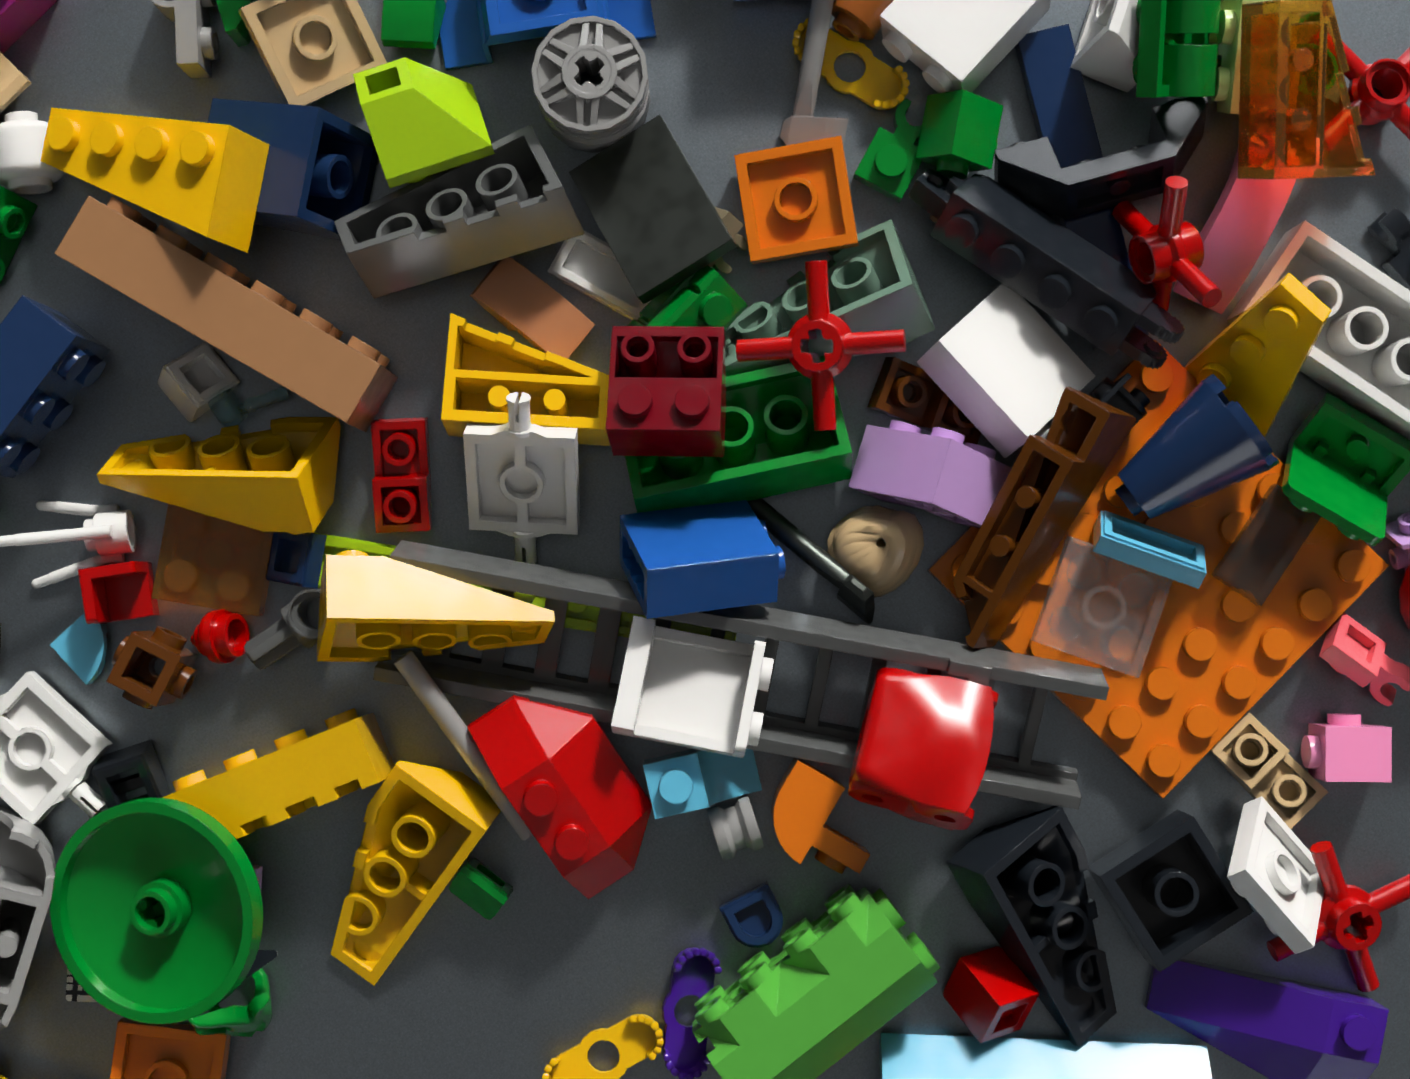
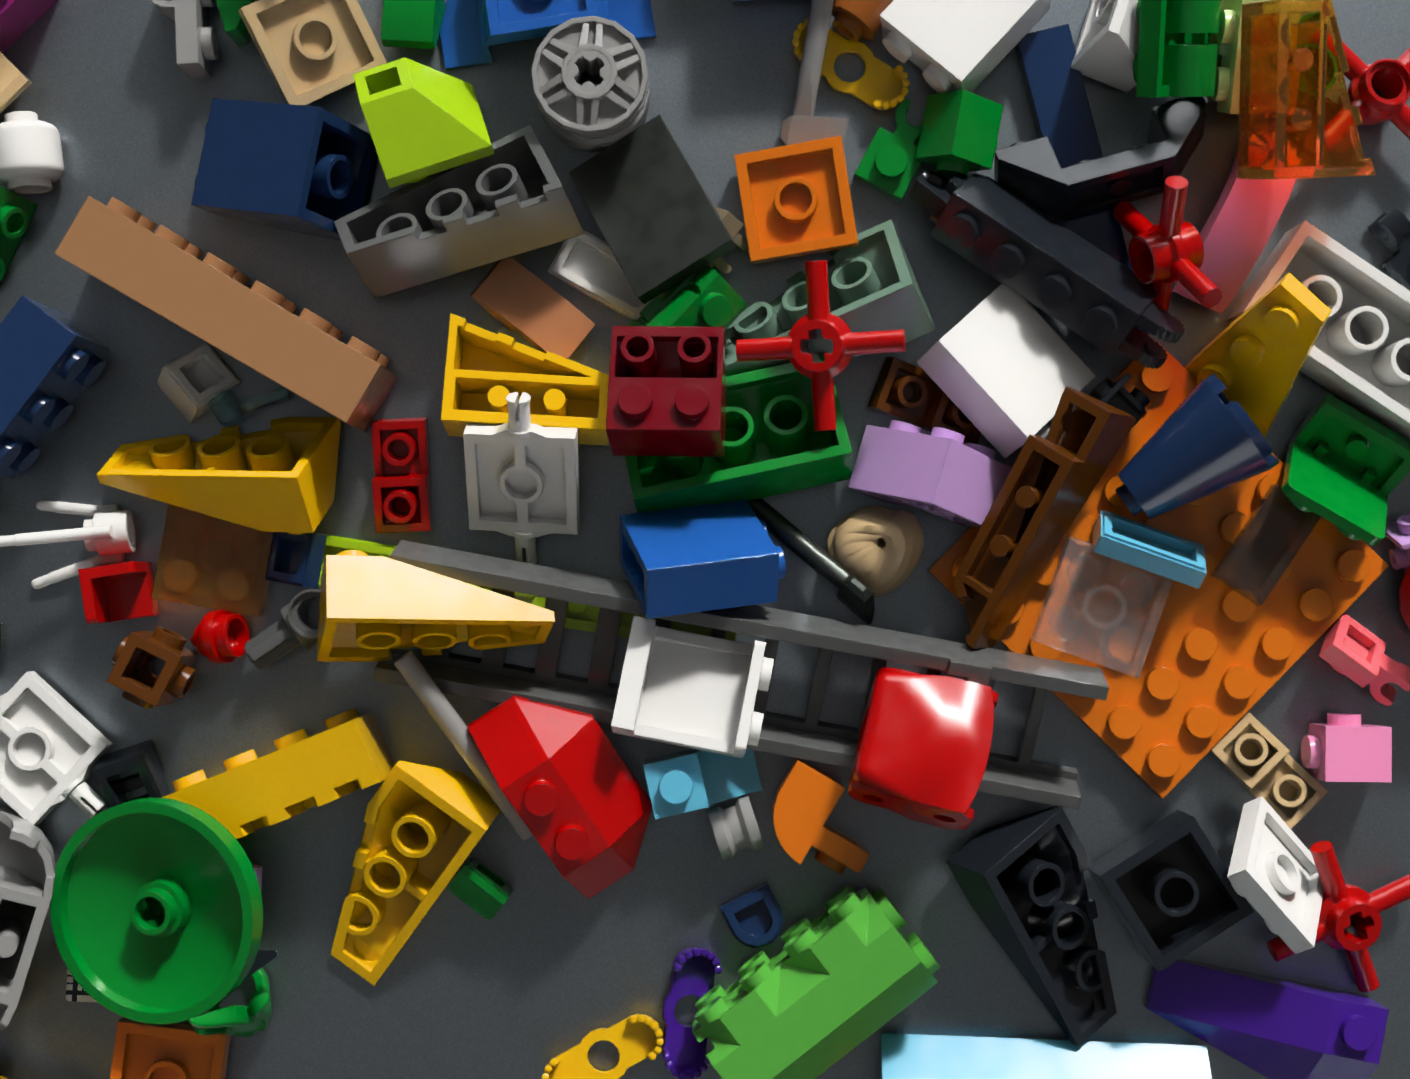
(83, 648): medium azure tile -> none
(175, 168): yellow wedge -> none
(990, 994): red panel -> none

